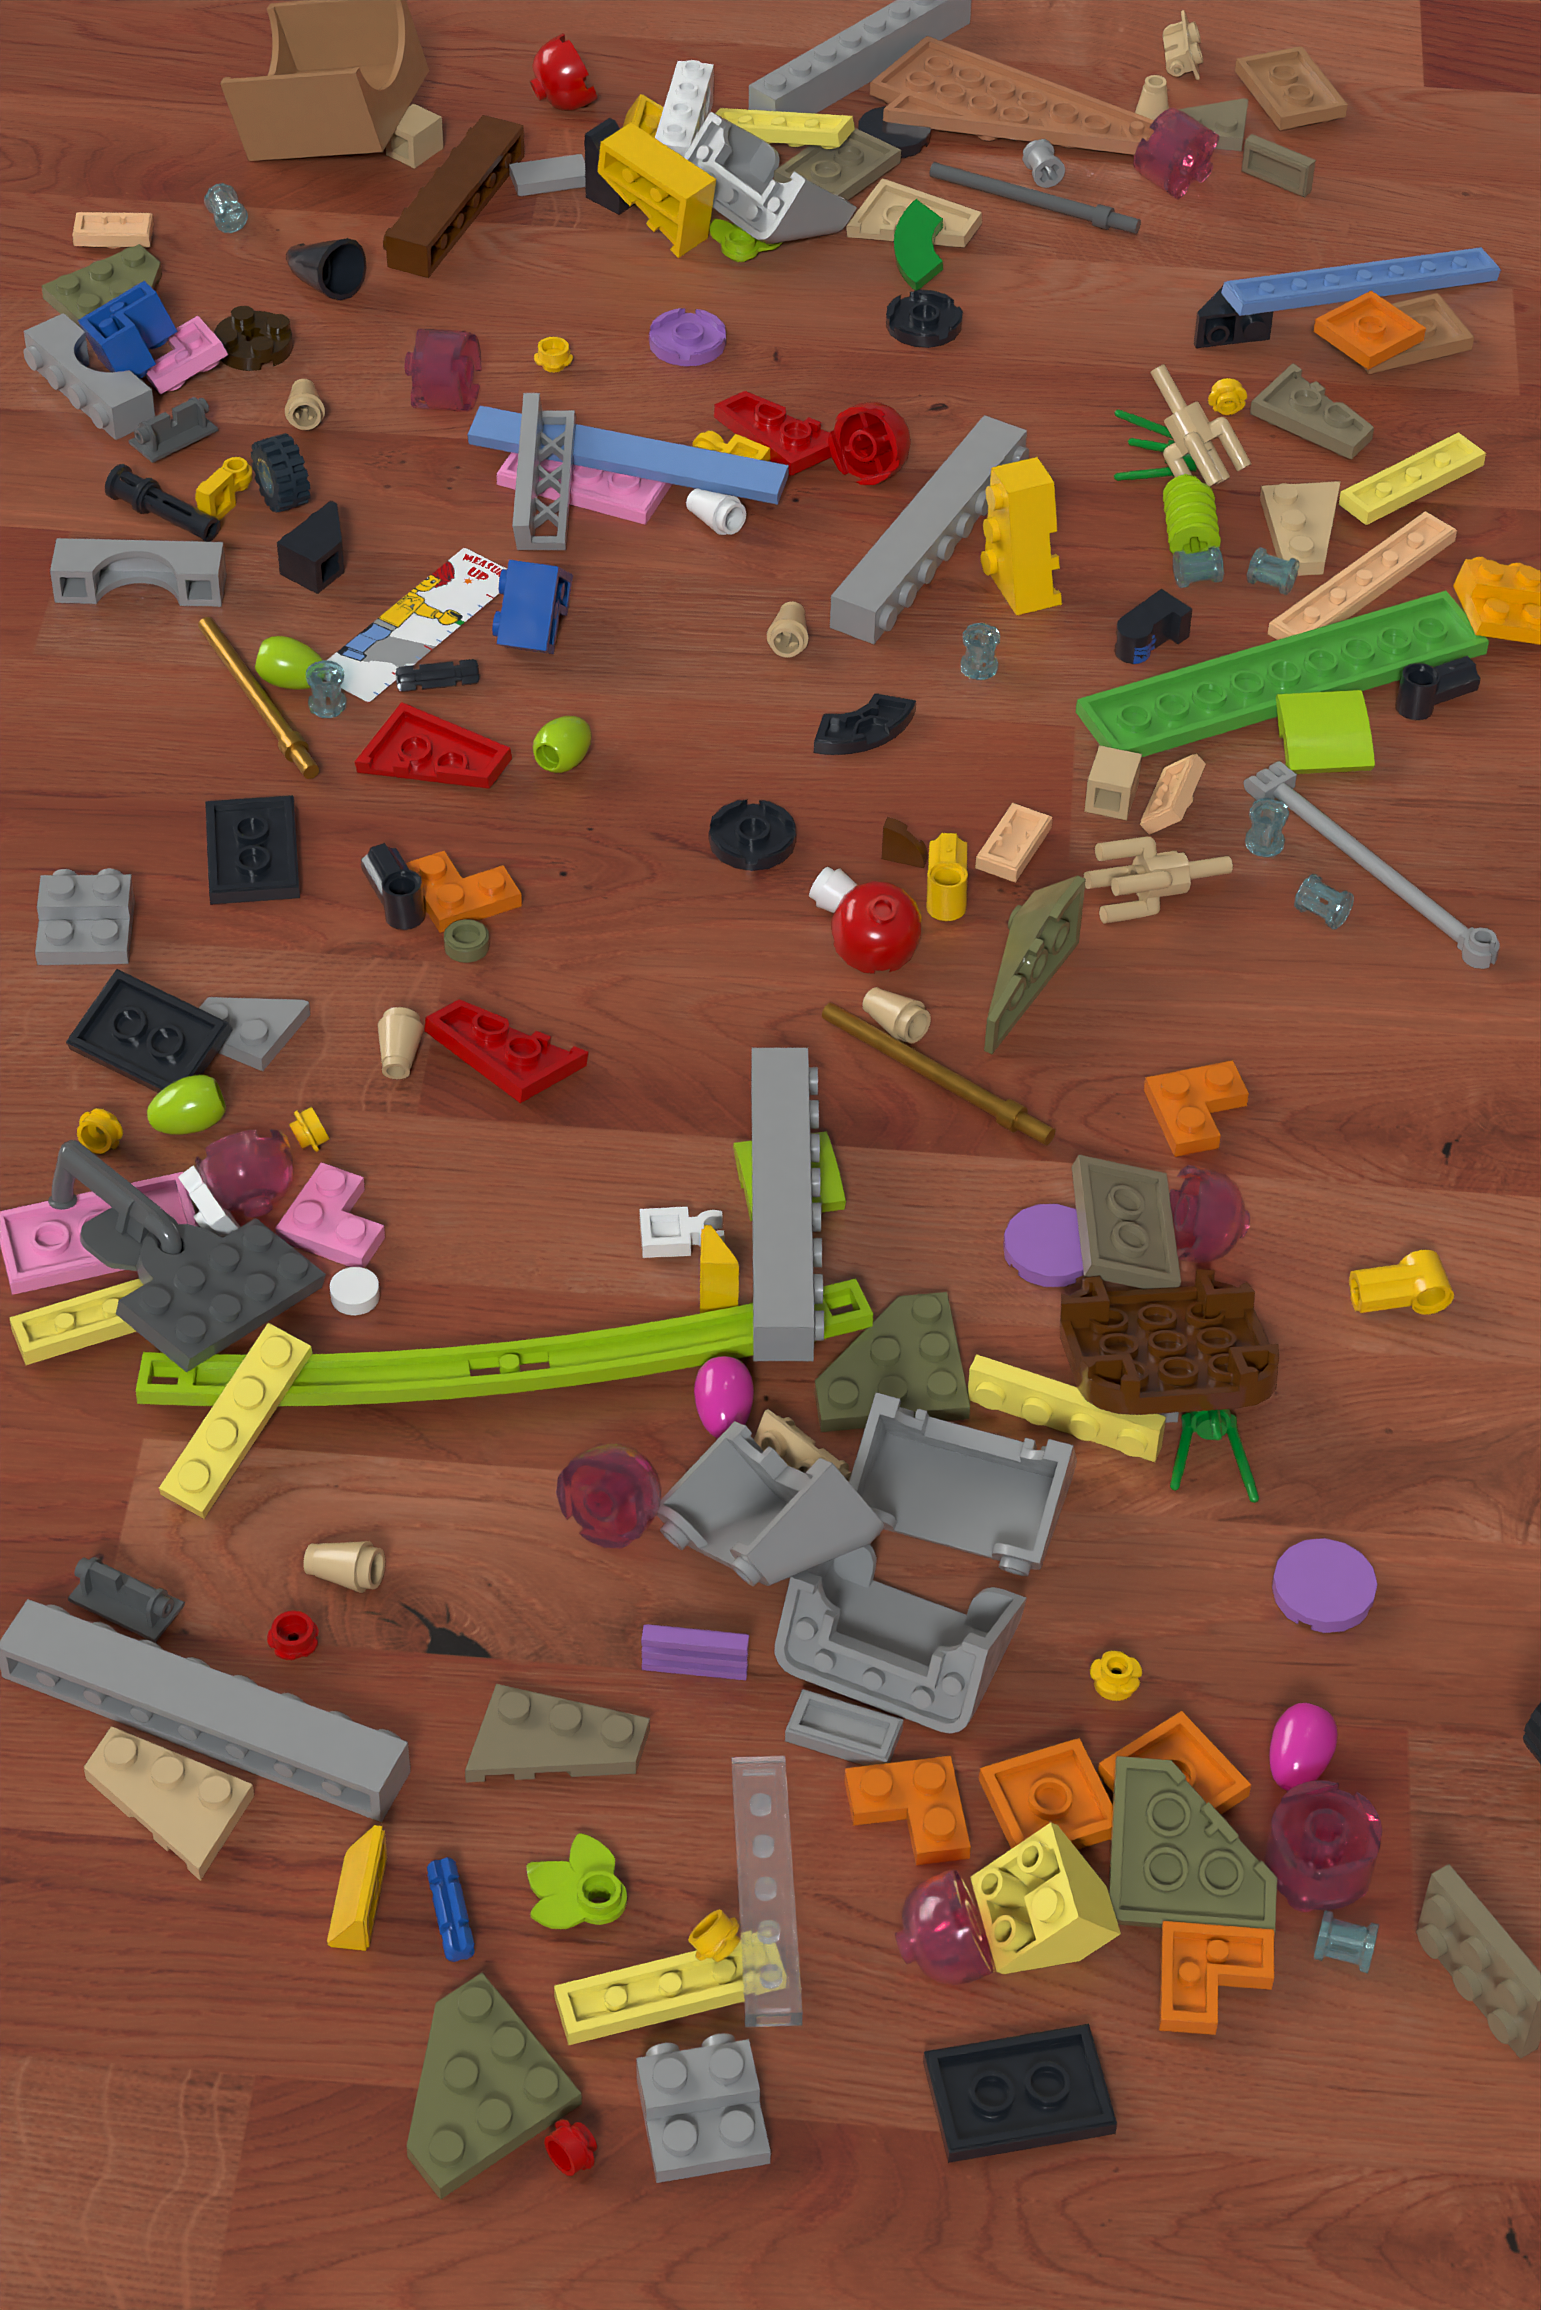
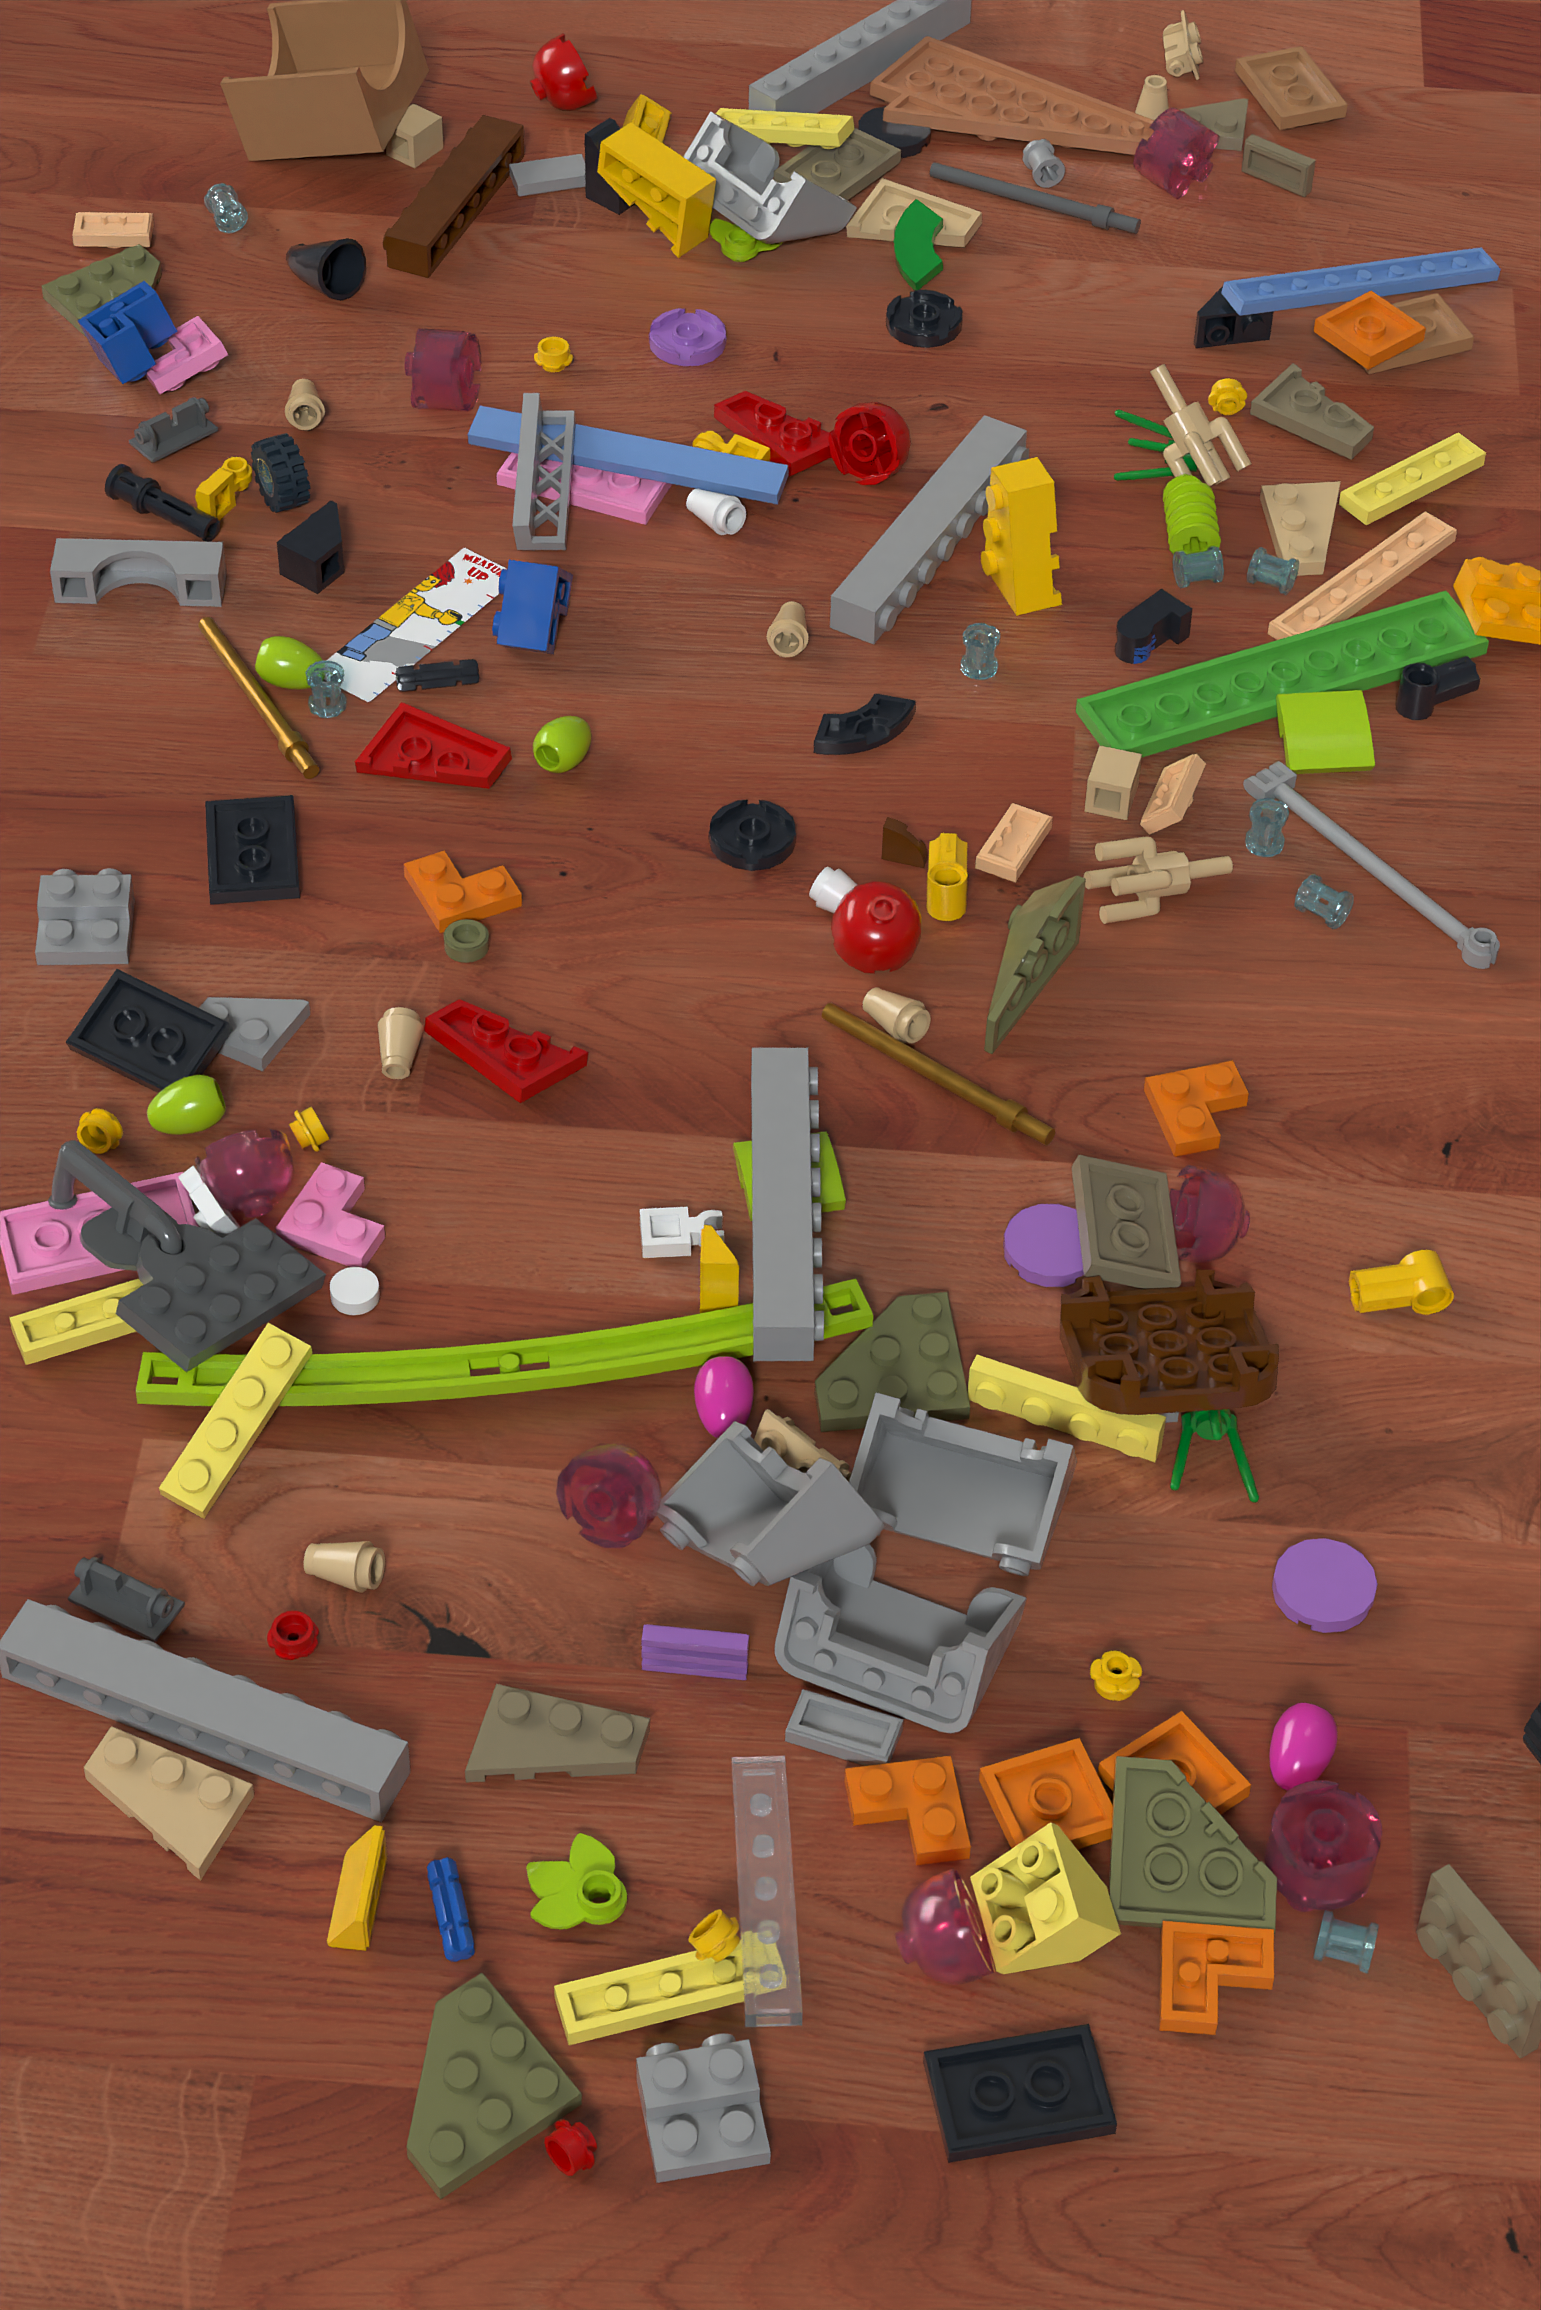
(109, 398): light grey arch -> none
(268, 334): dark brown plate -> none
(395, 886): black piece -> none
(686, 105): white brick -> none

